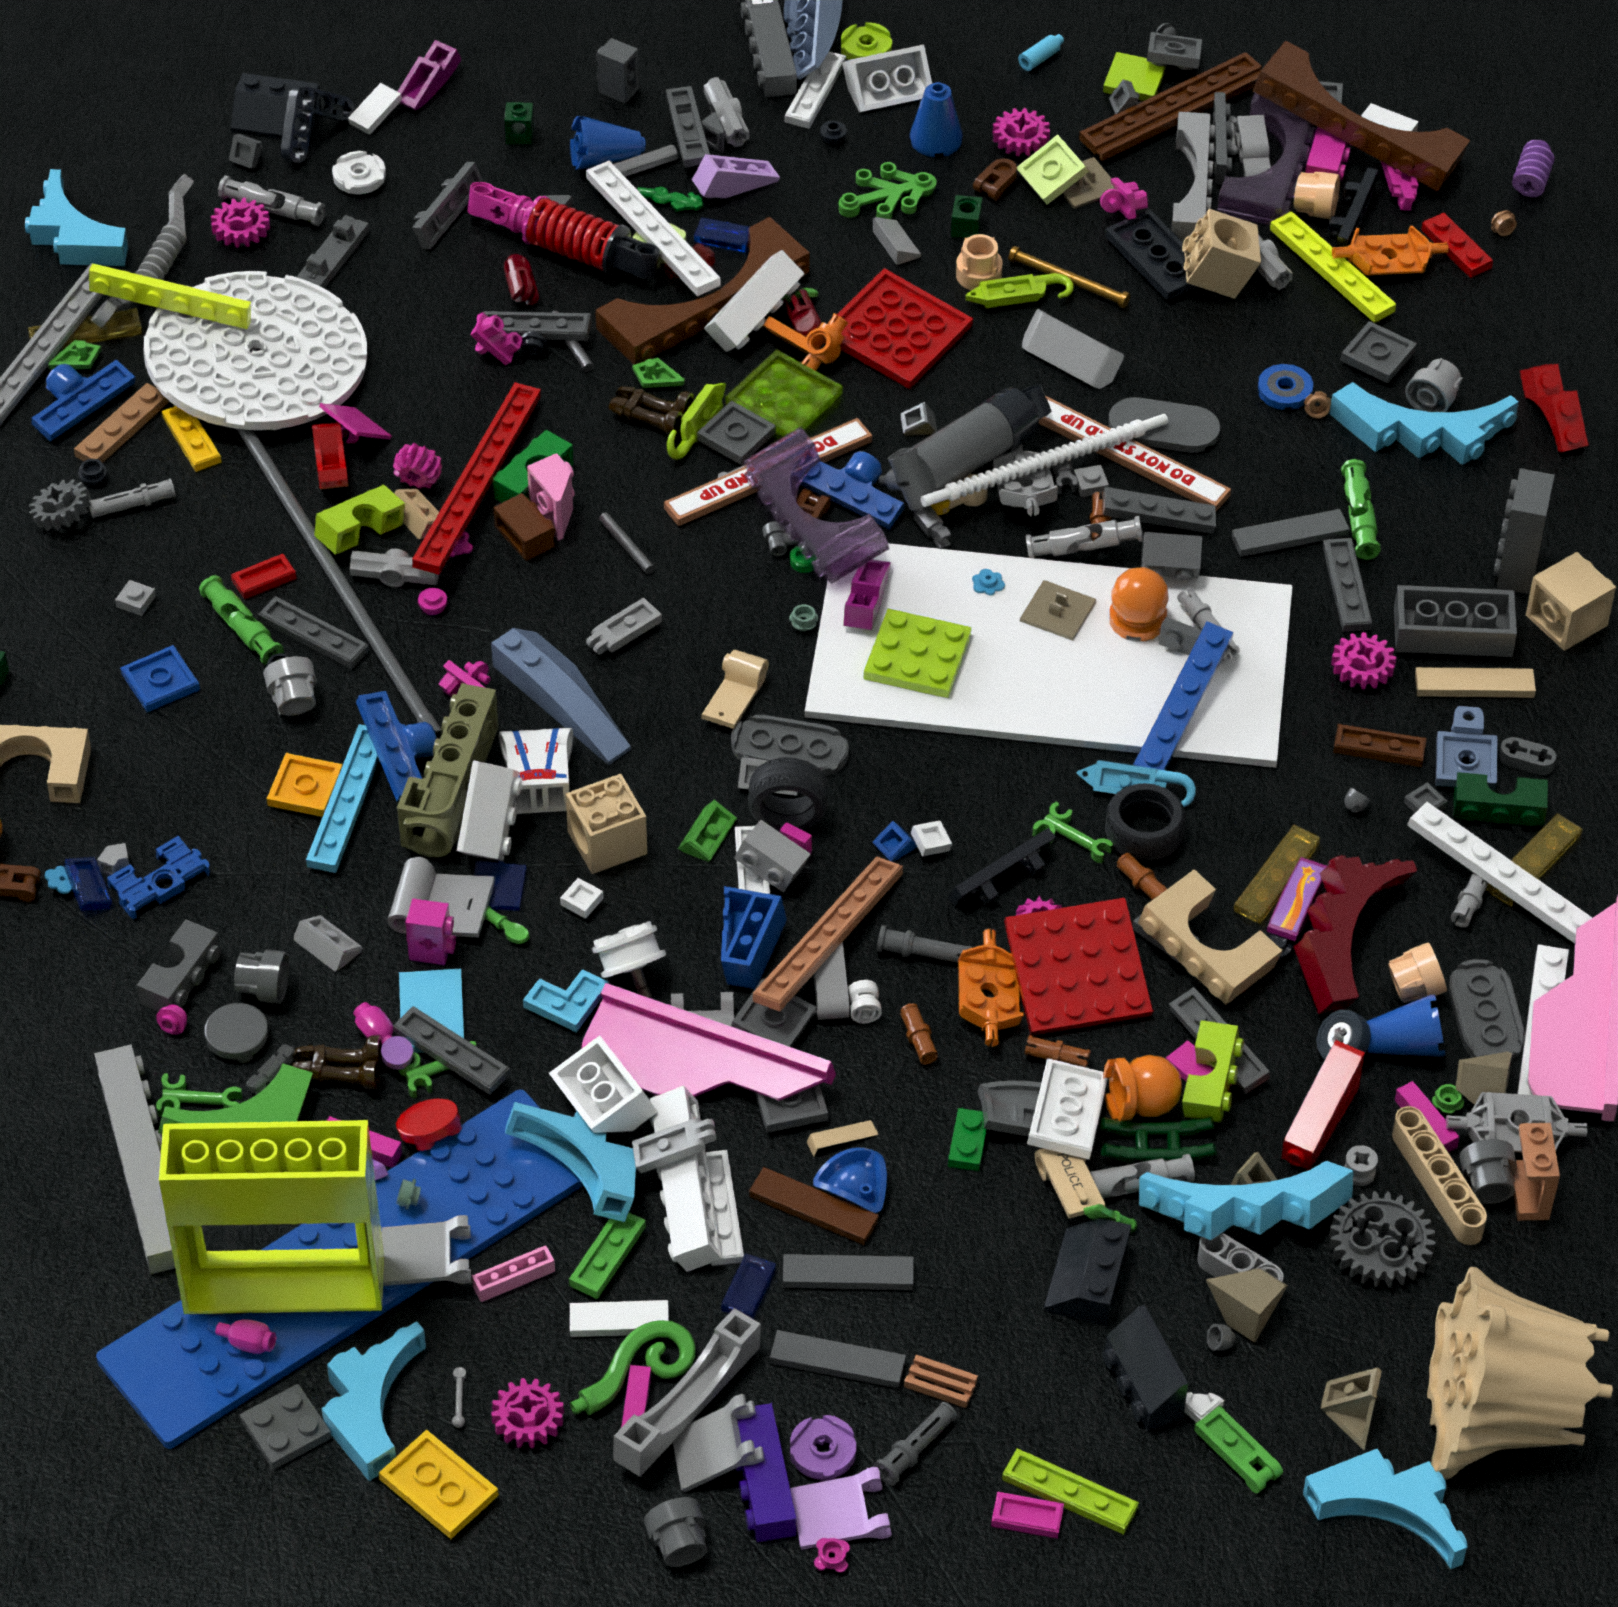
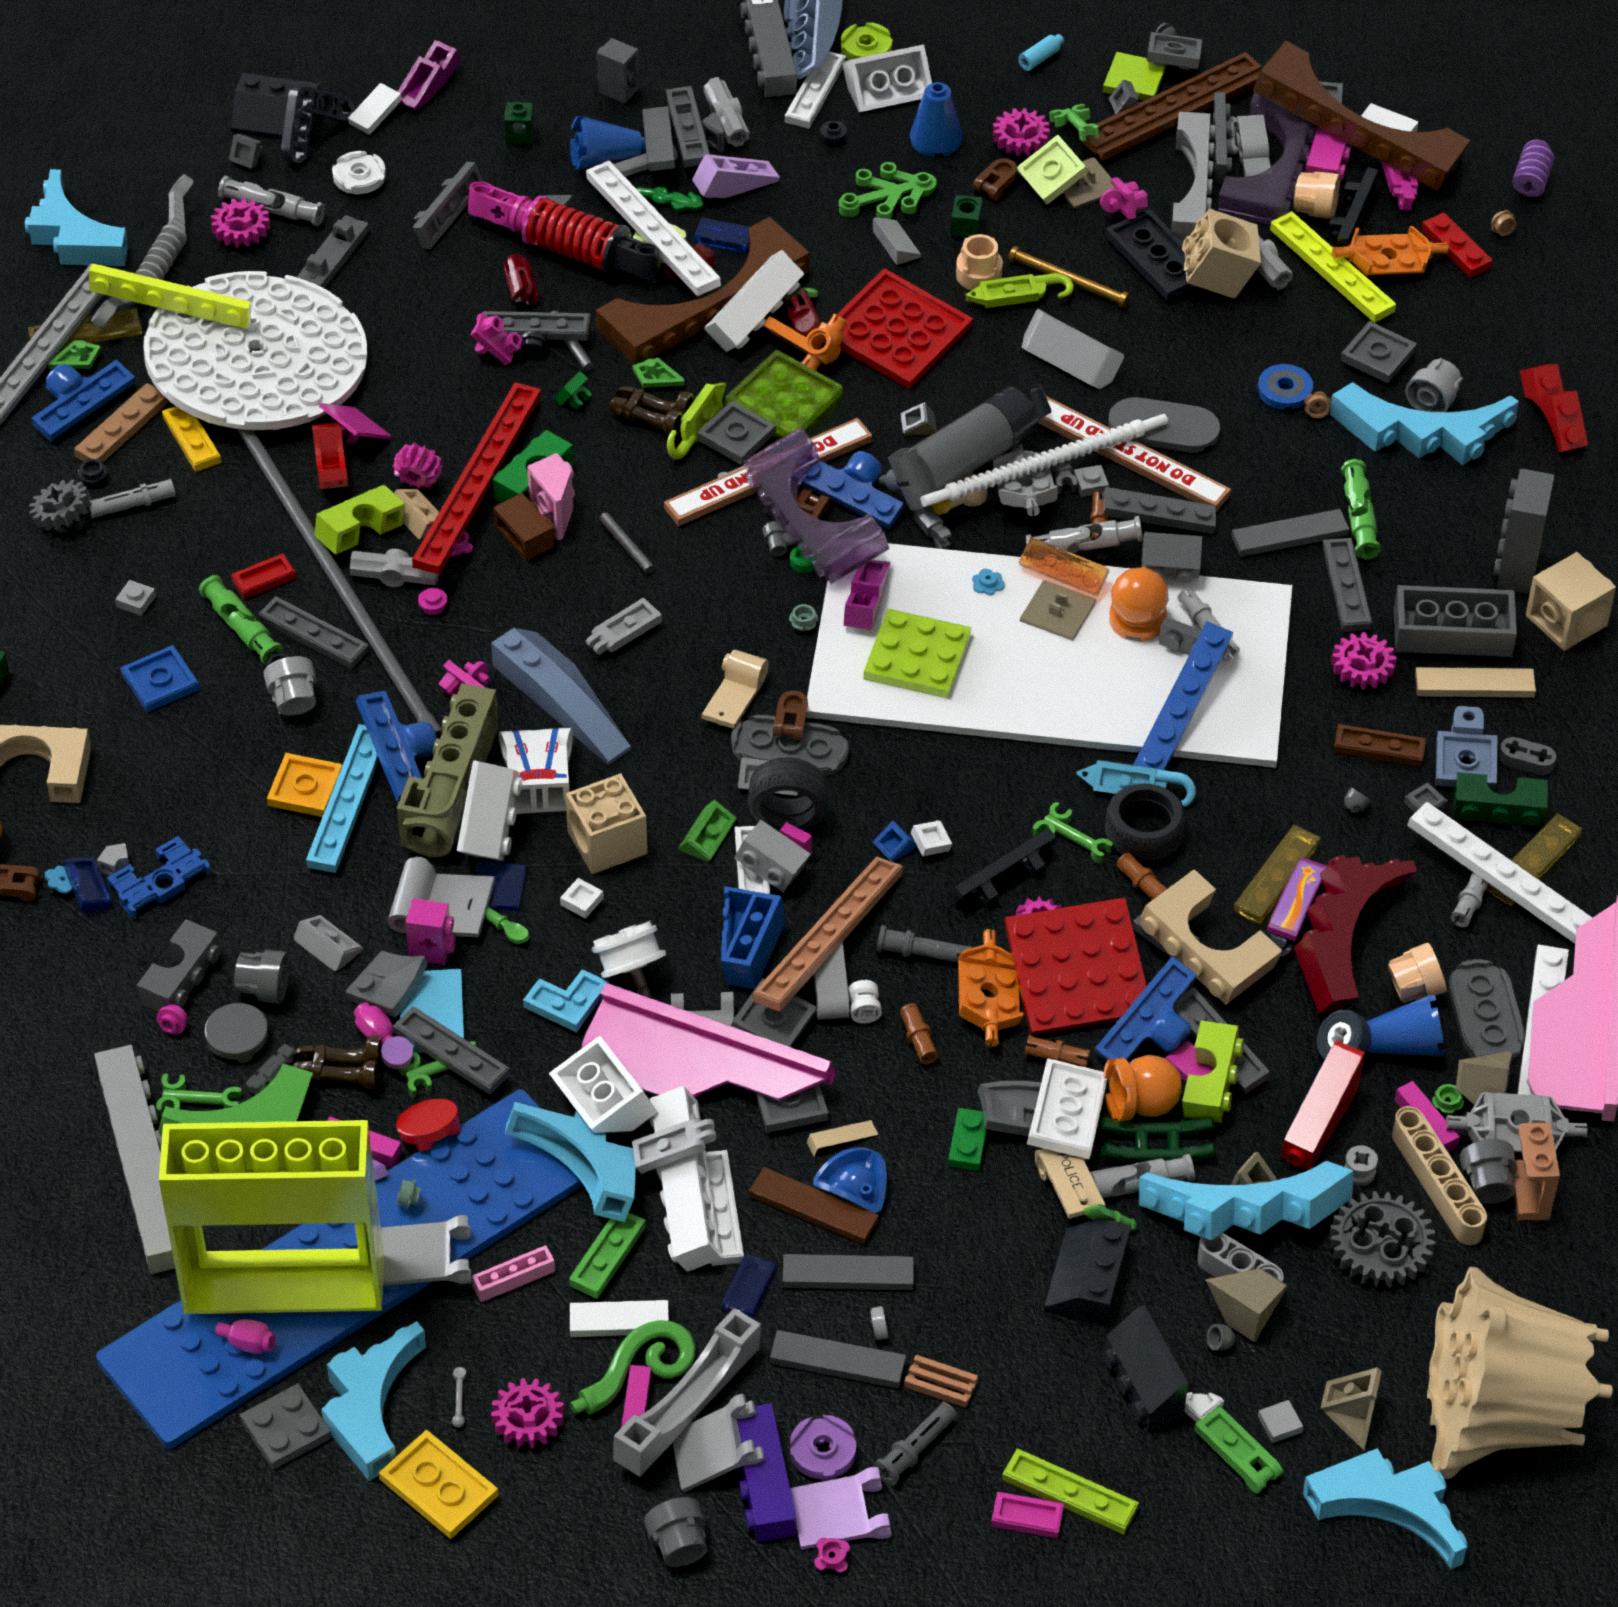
(388, 982): none -> dark grey plate
(573, 389): none -> green tile
(658, 138): none -> dark grey tile
(792, 707): none -> reddish brown plate
(879, 1323): none -> light grey tile
(1064, 566): none -> clear orange plate
(1077, 118): none -> bright green bar
(1152, 1016): none -> blue plate
(1280, 1421): none -> light grey tile

